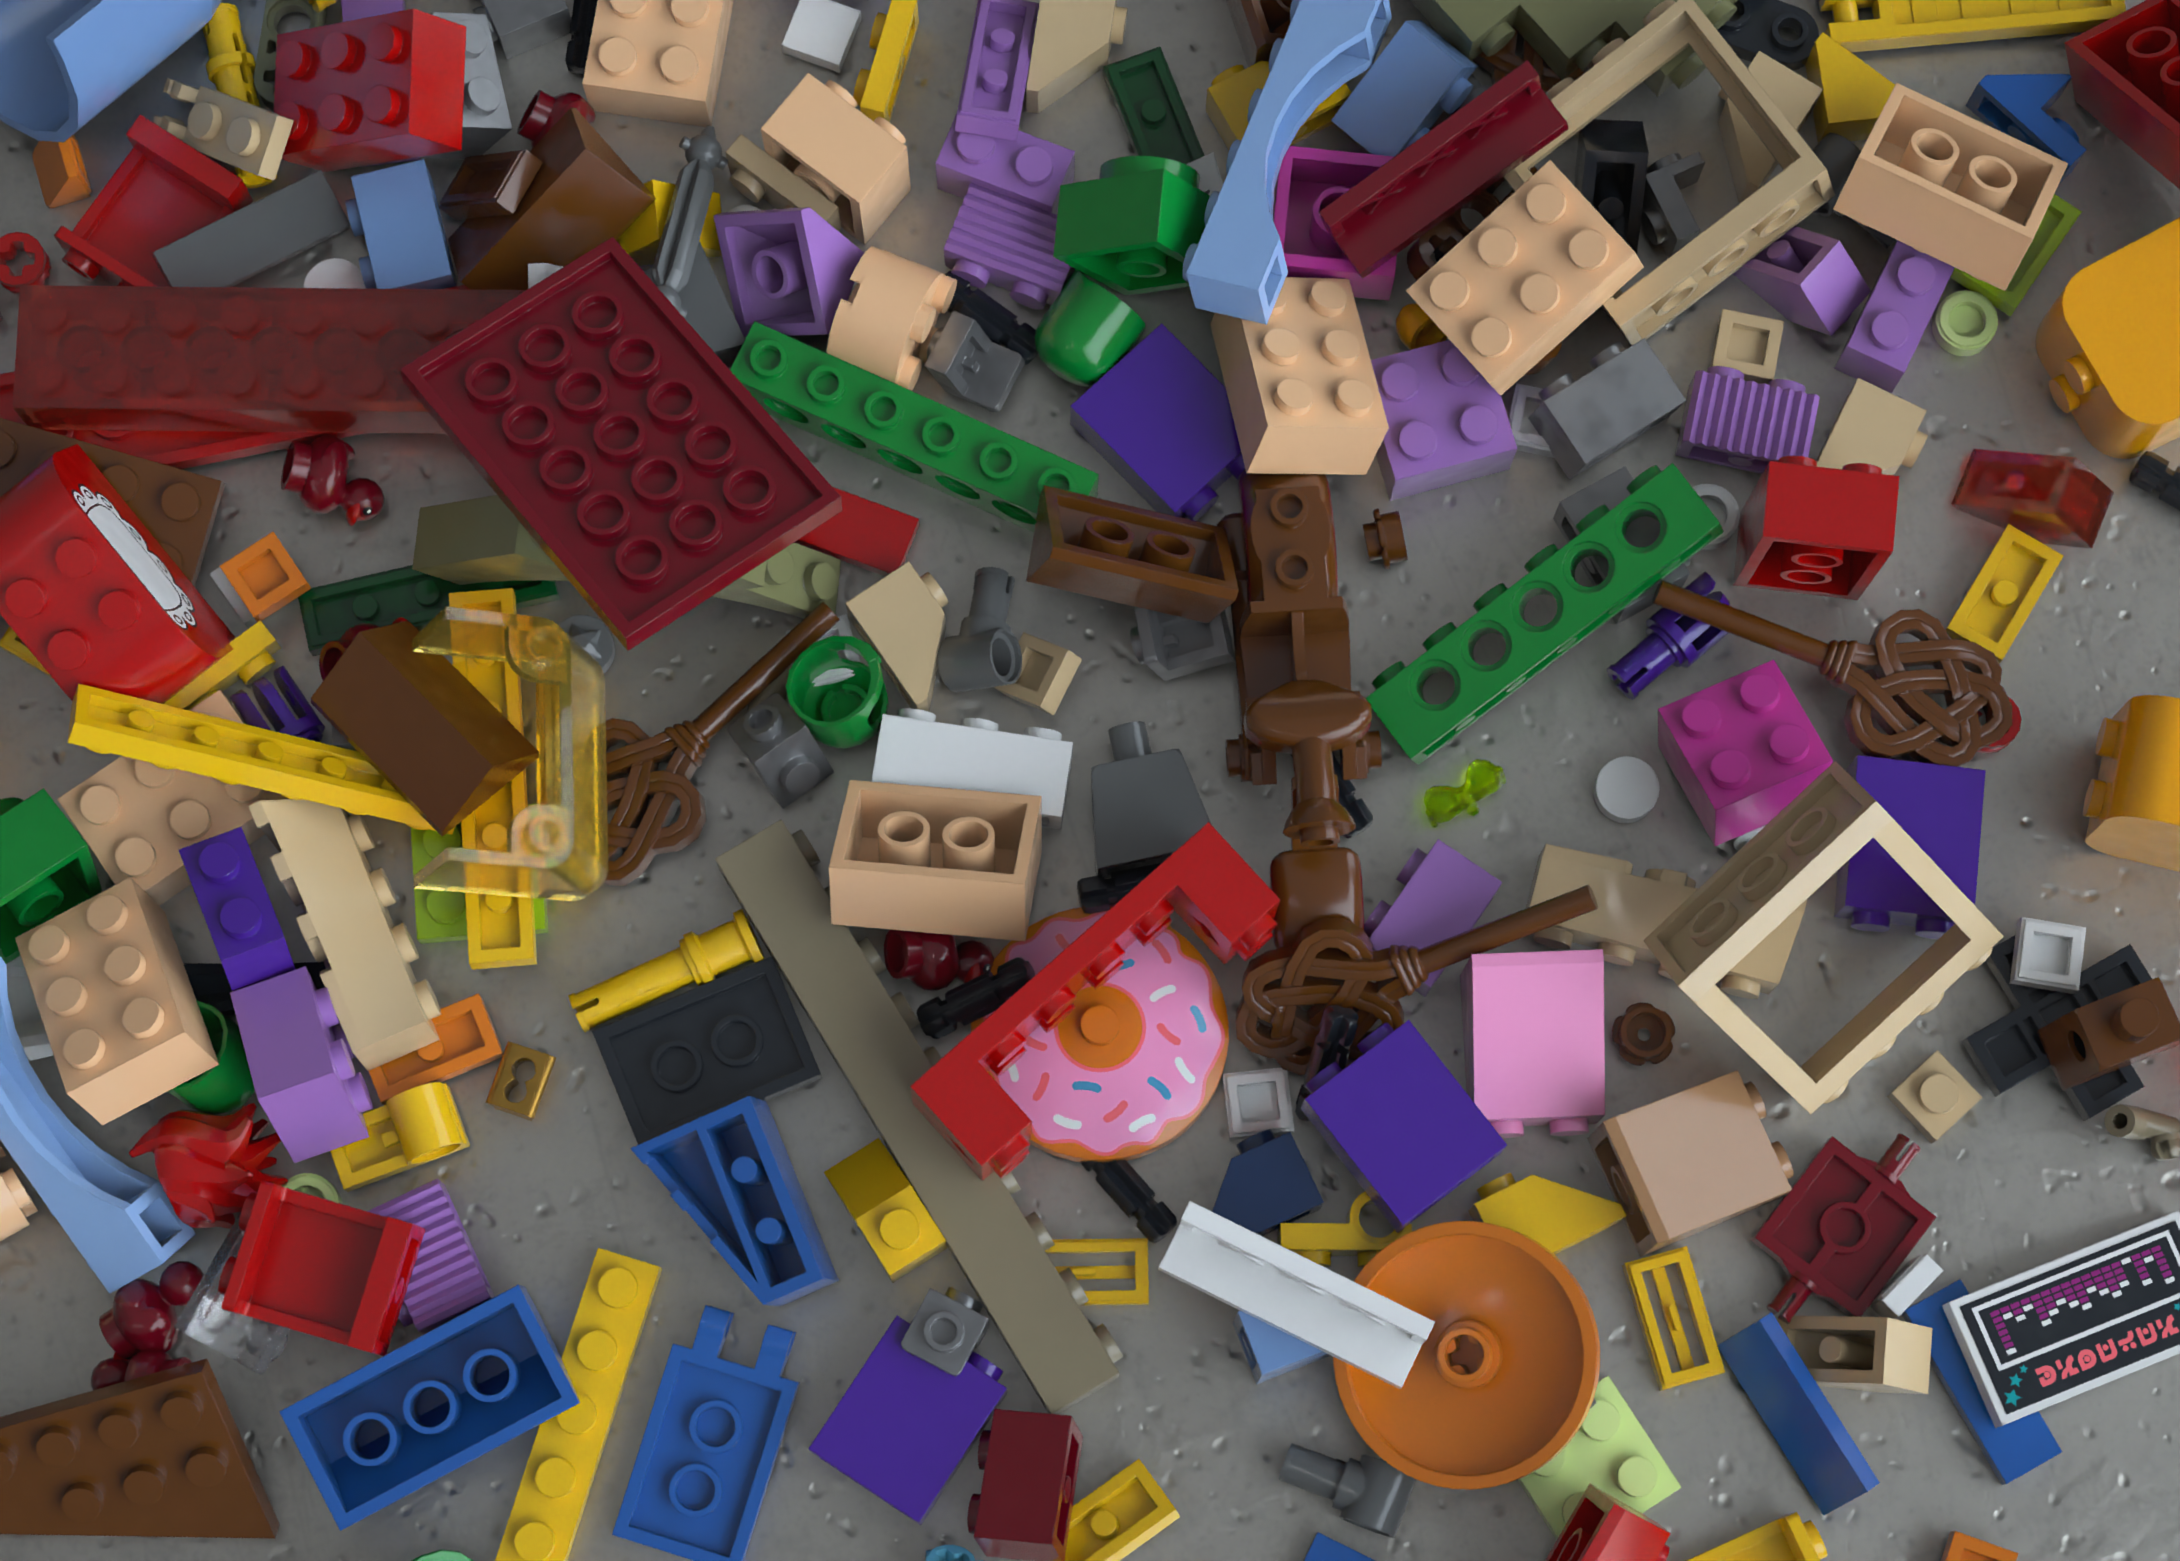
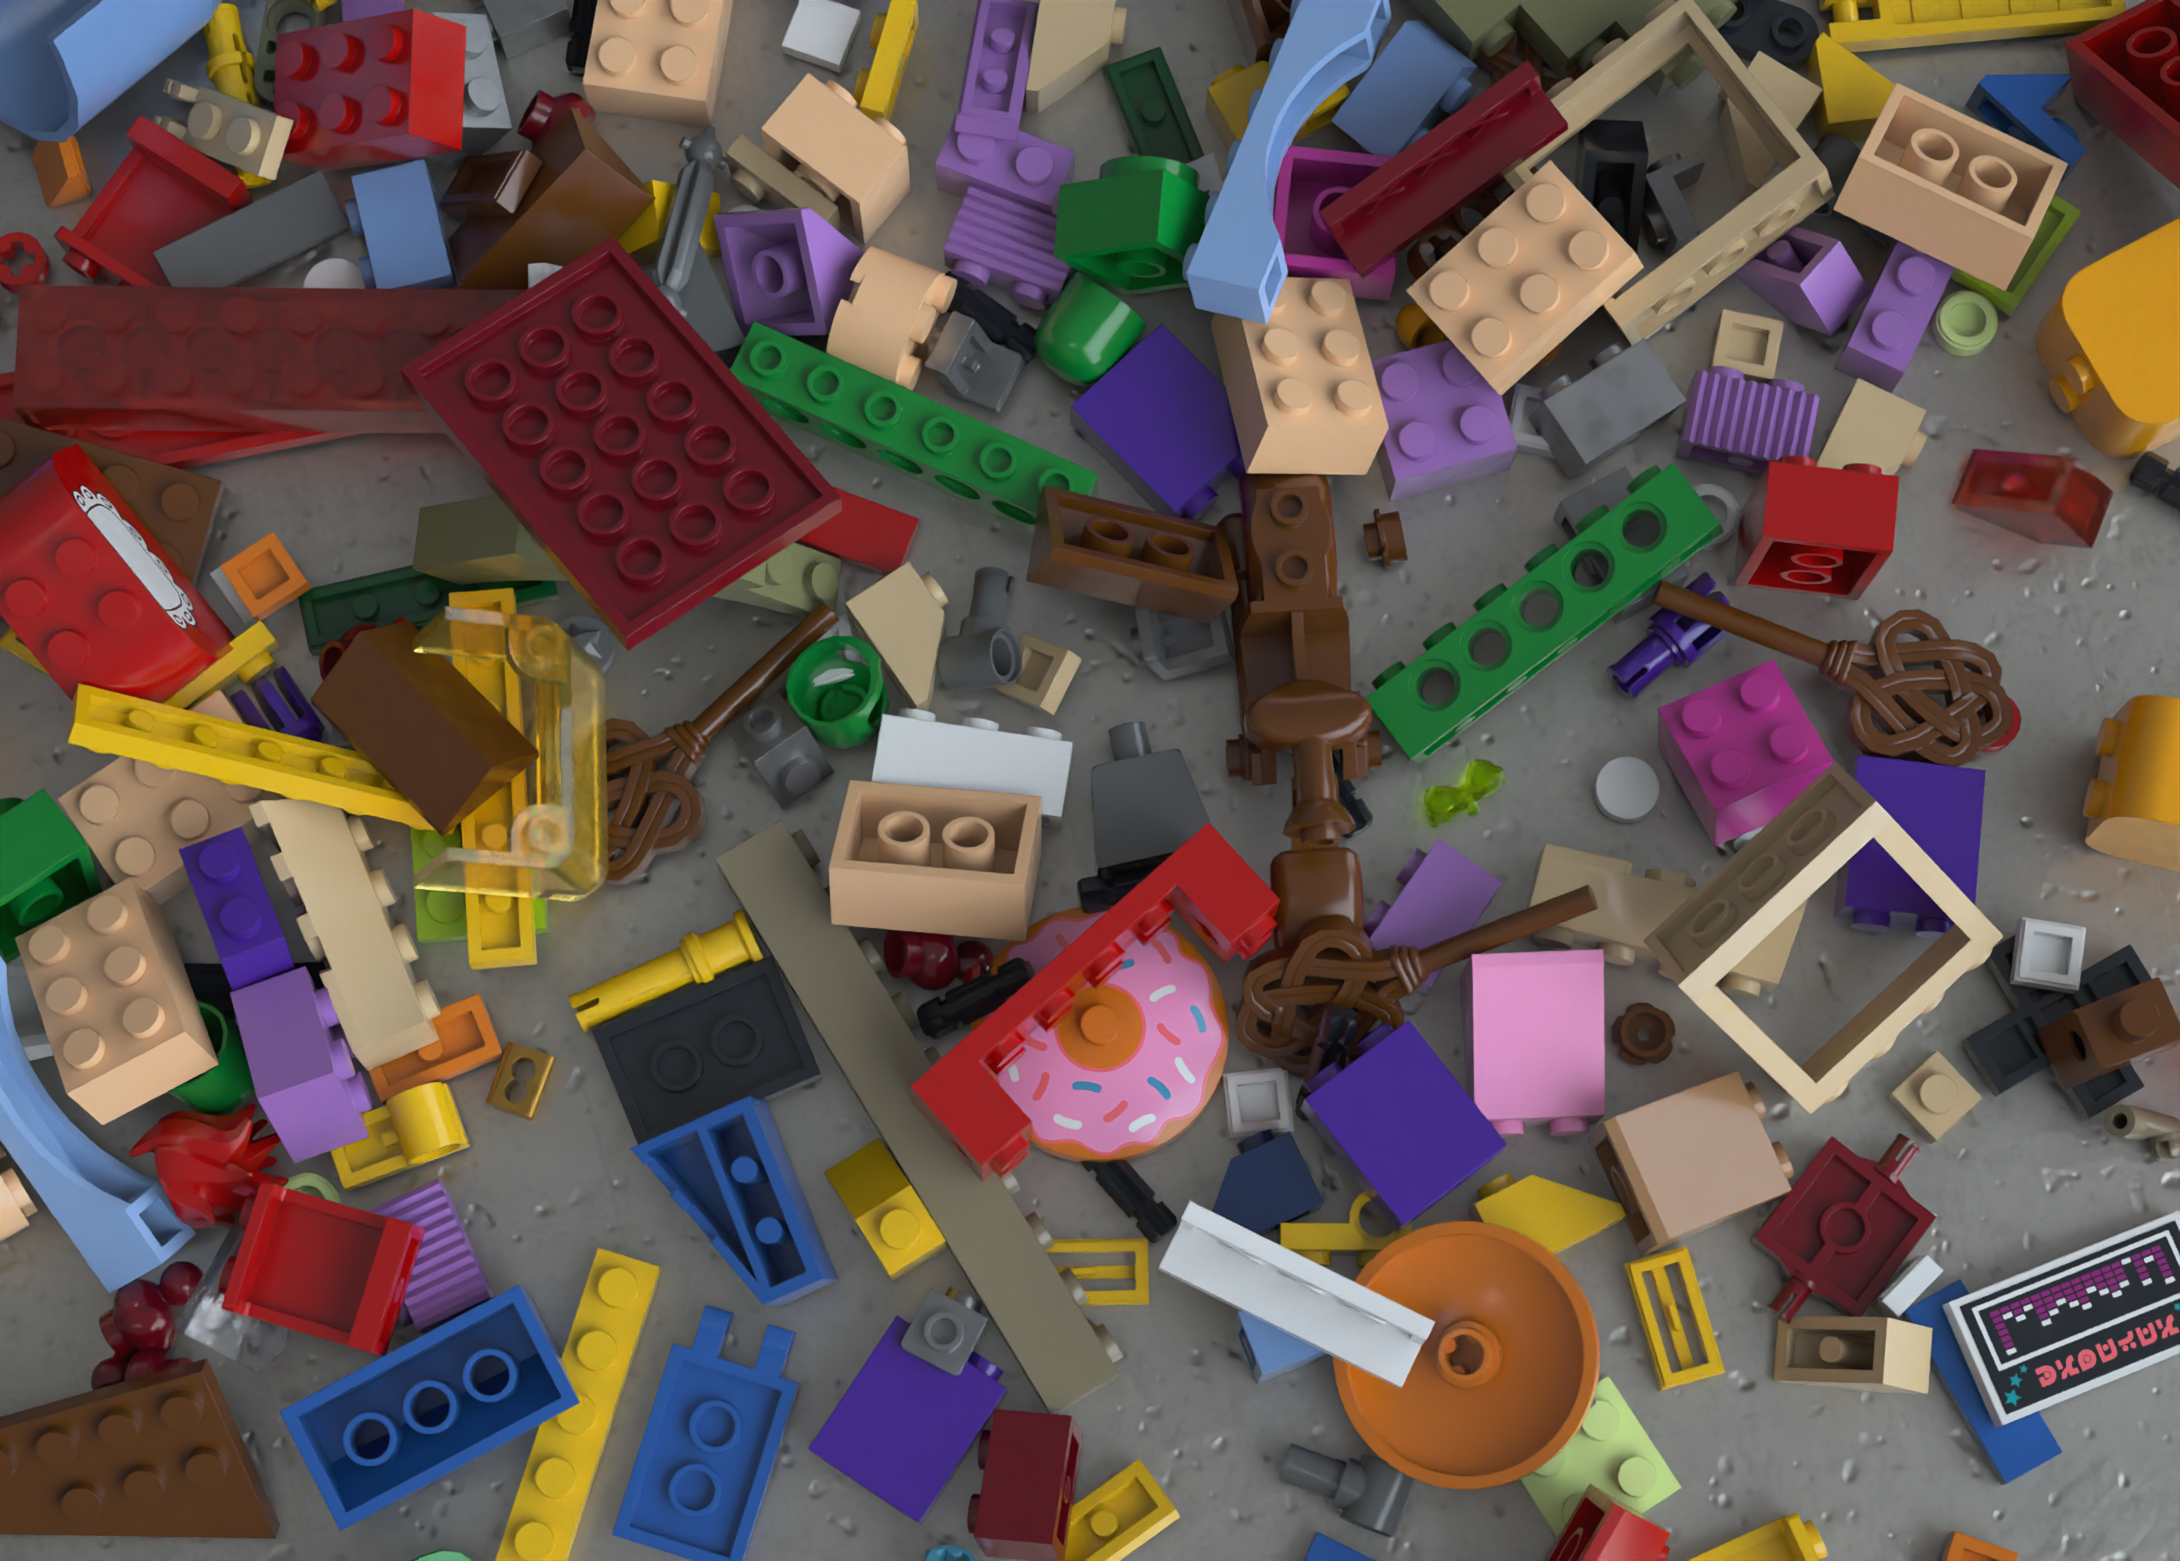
(320, 476): dark red animal -> none
(1798, 1414): blue tile -> none
(2004, 592): yellow plate -> none

